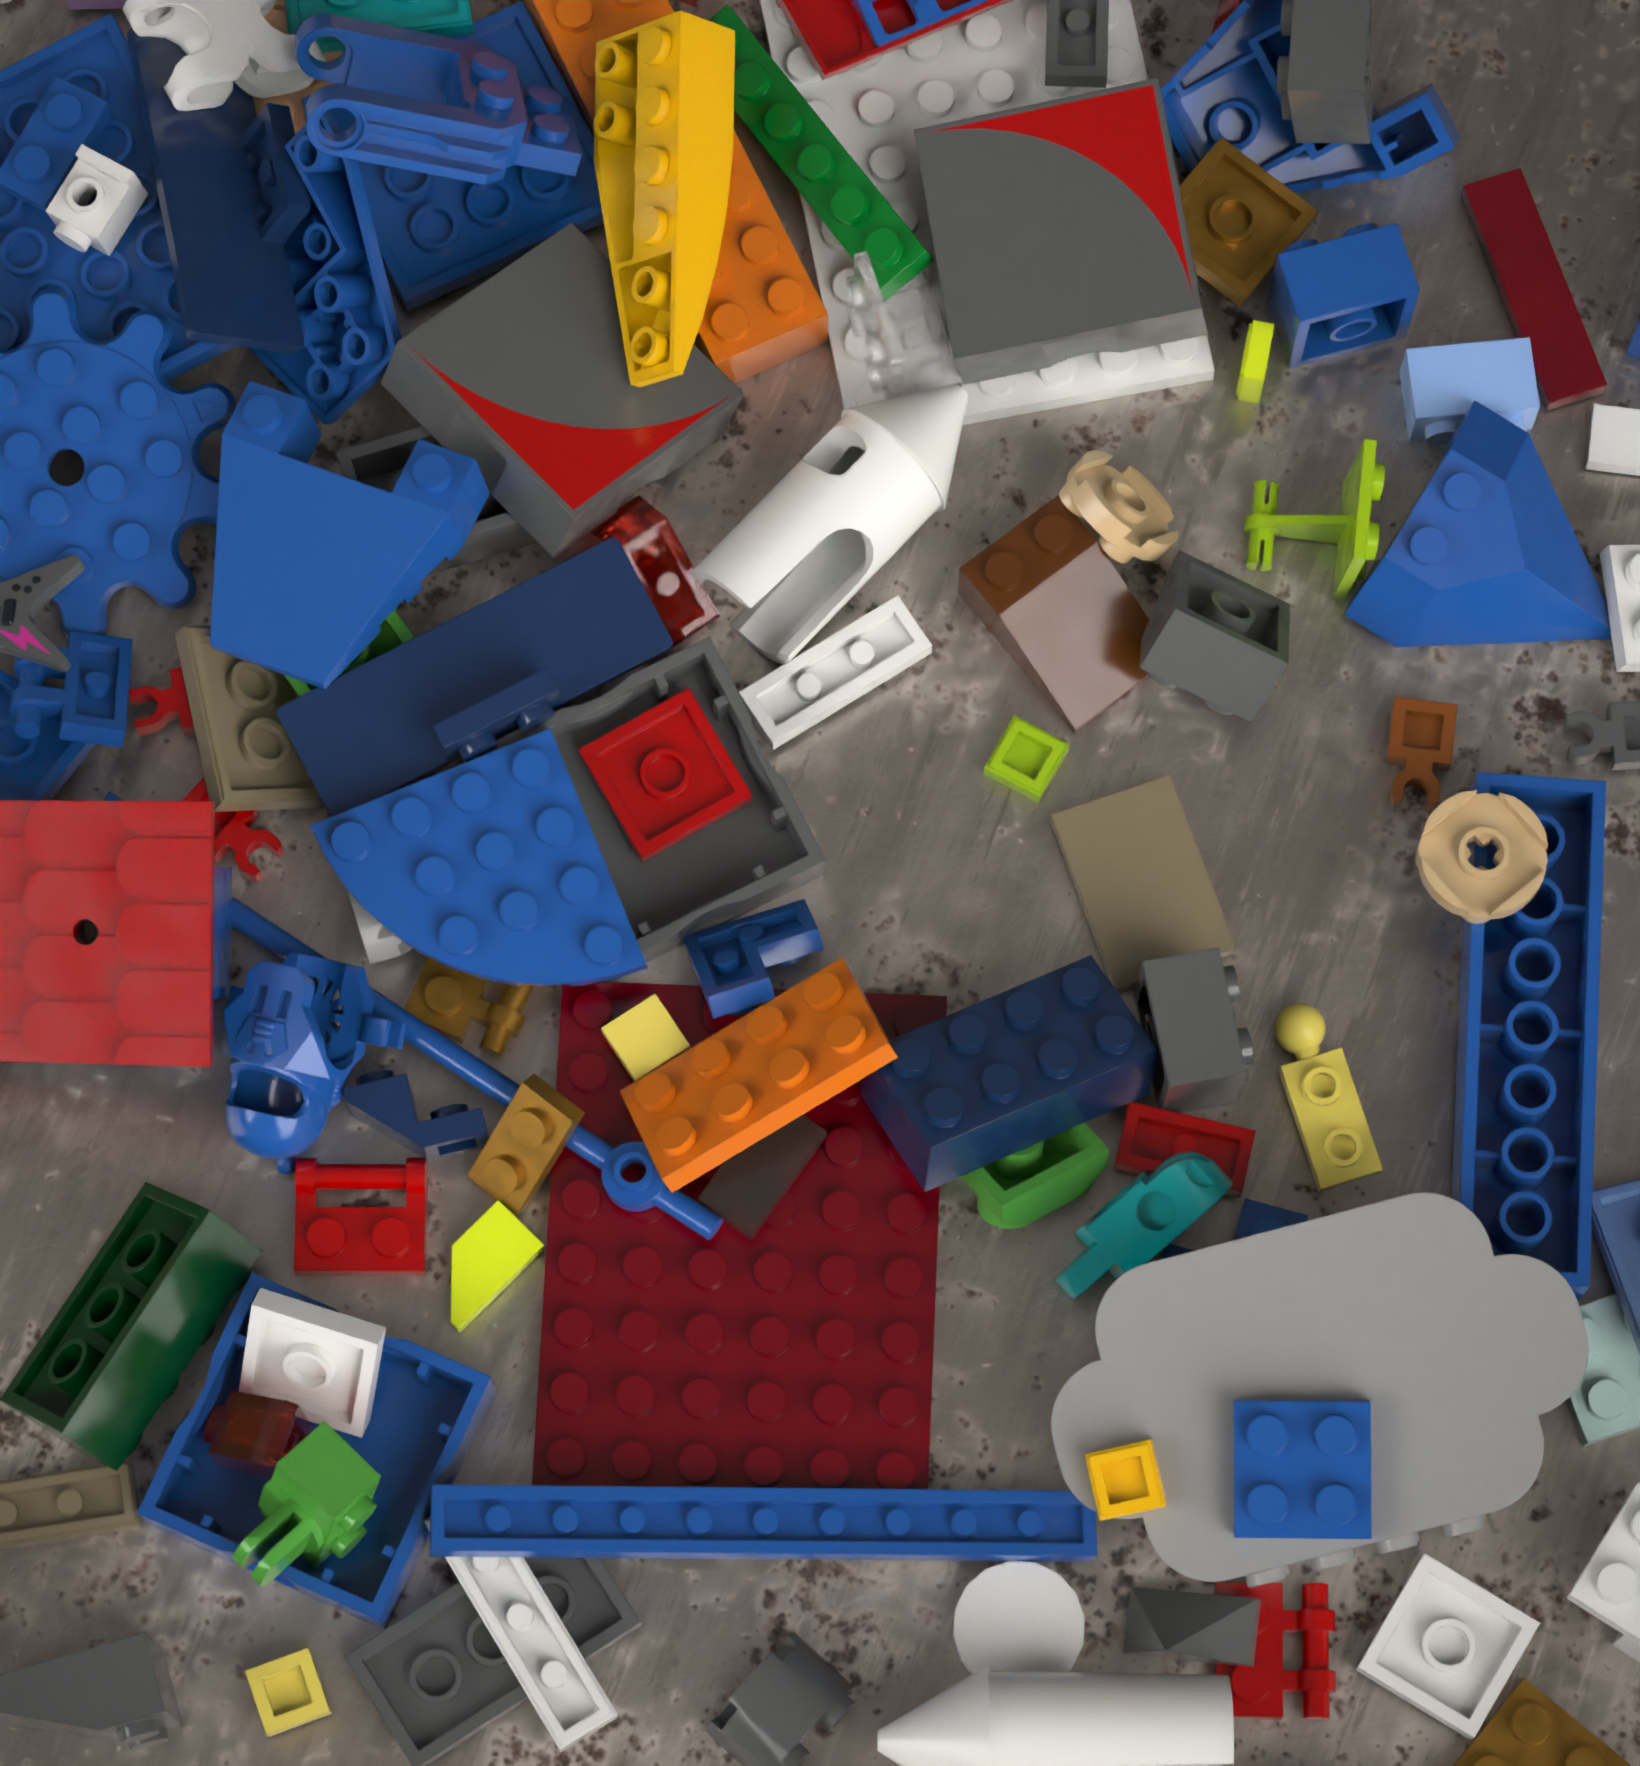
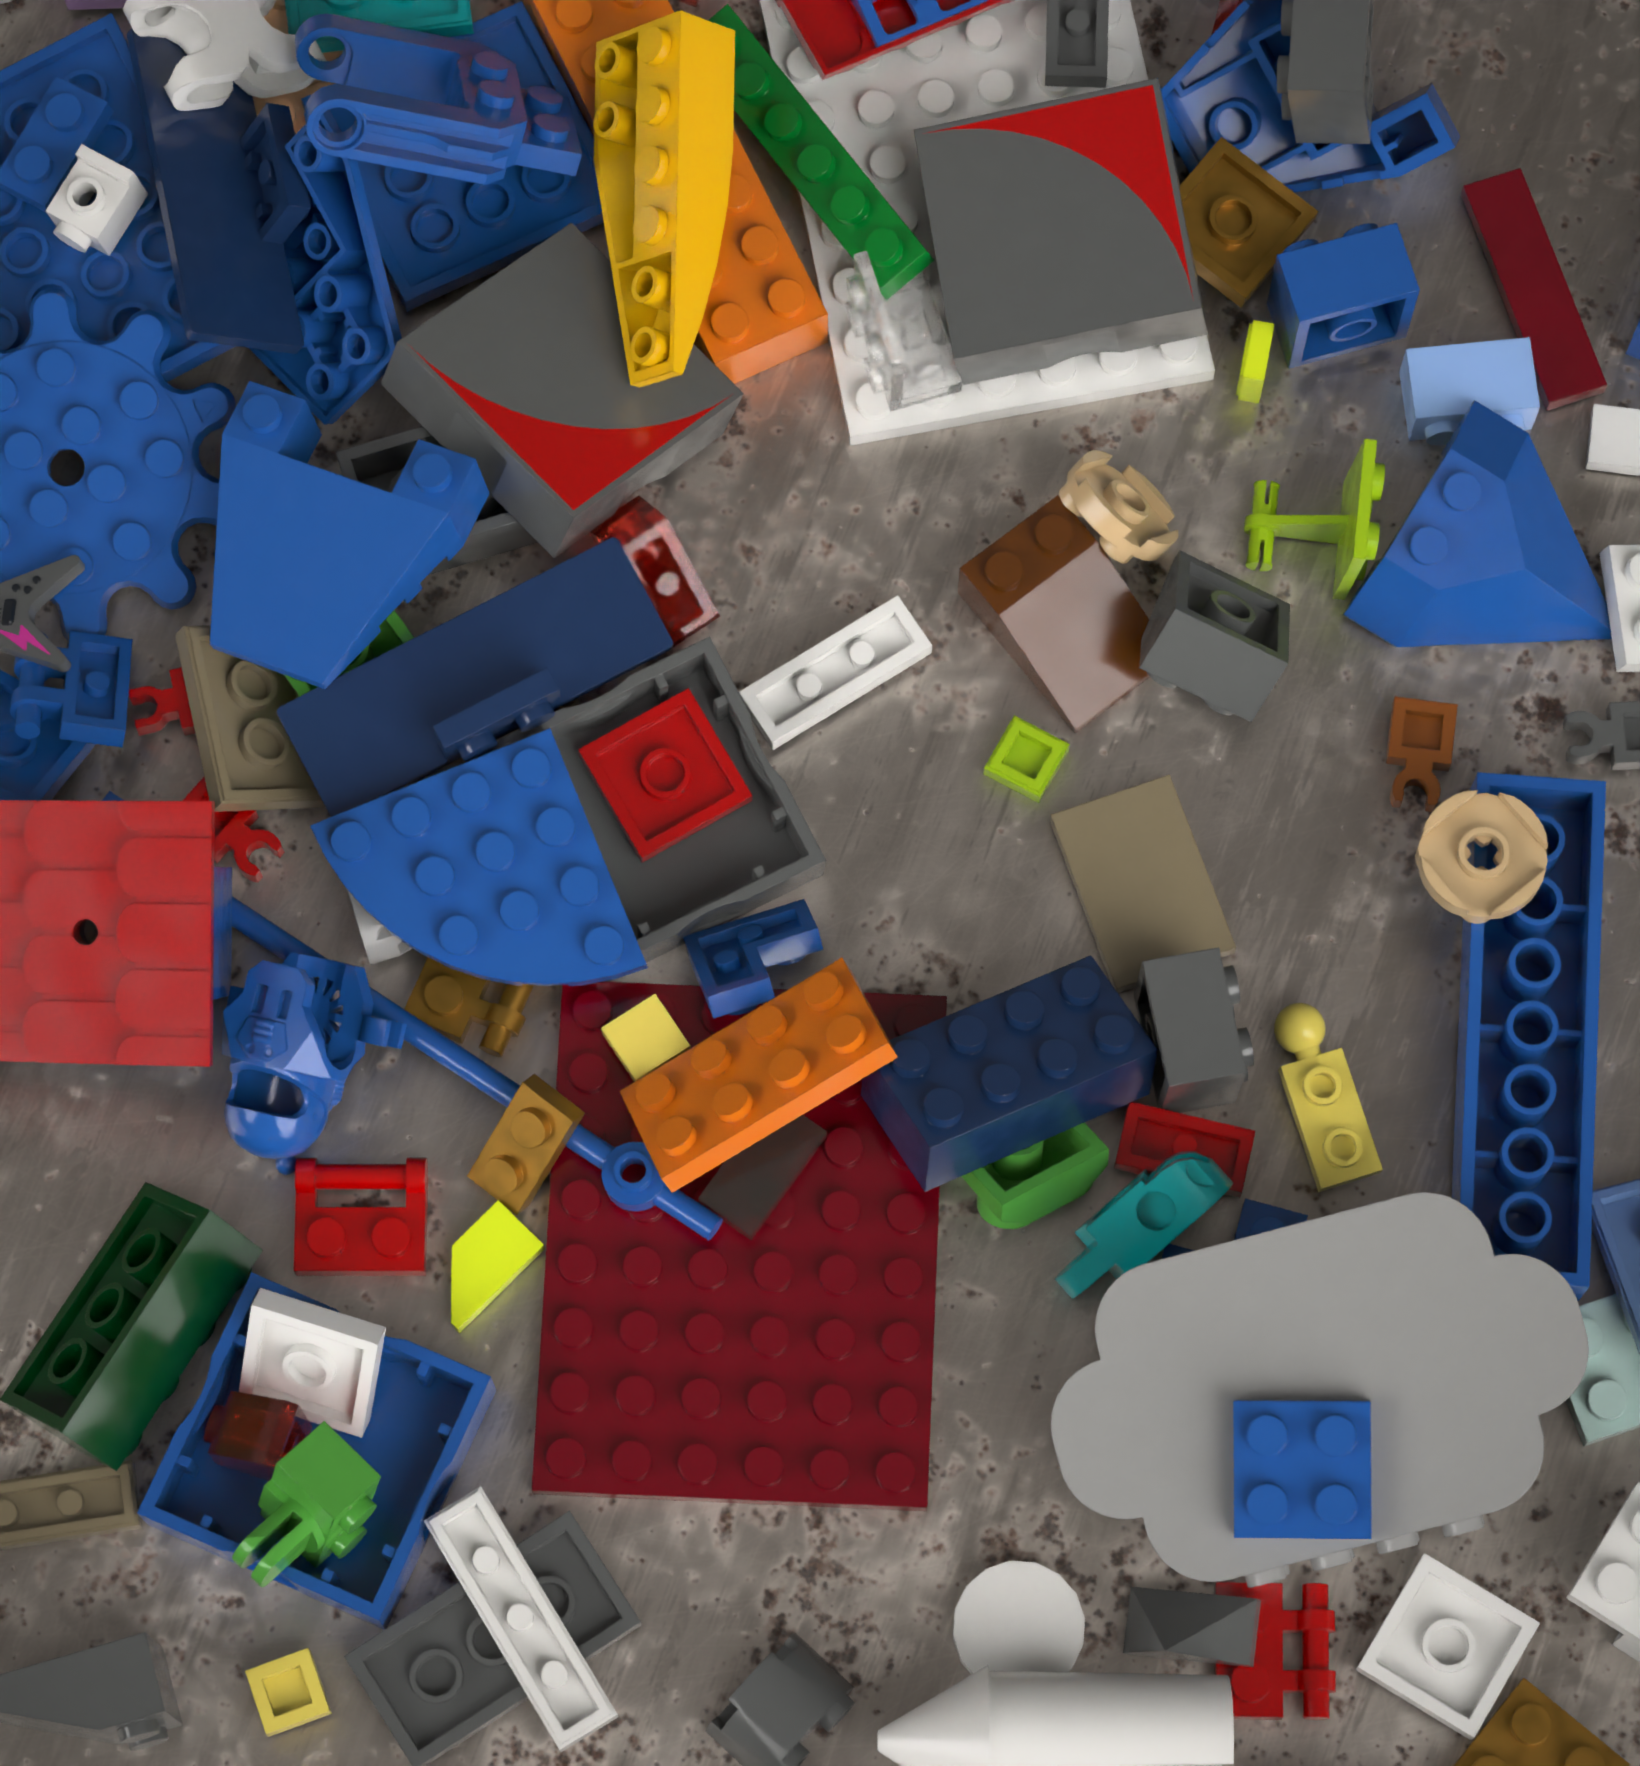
(390, 1108): dark blue slope -> none
(760, 1523): blue plate -> none
(838, 517): white piece -> none
(1126, 1479): yellow tile -> none

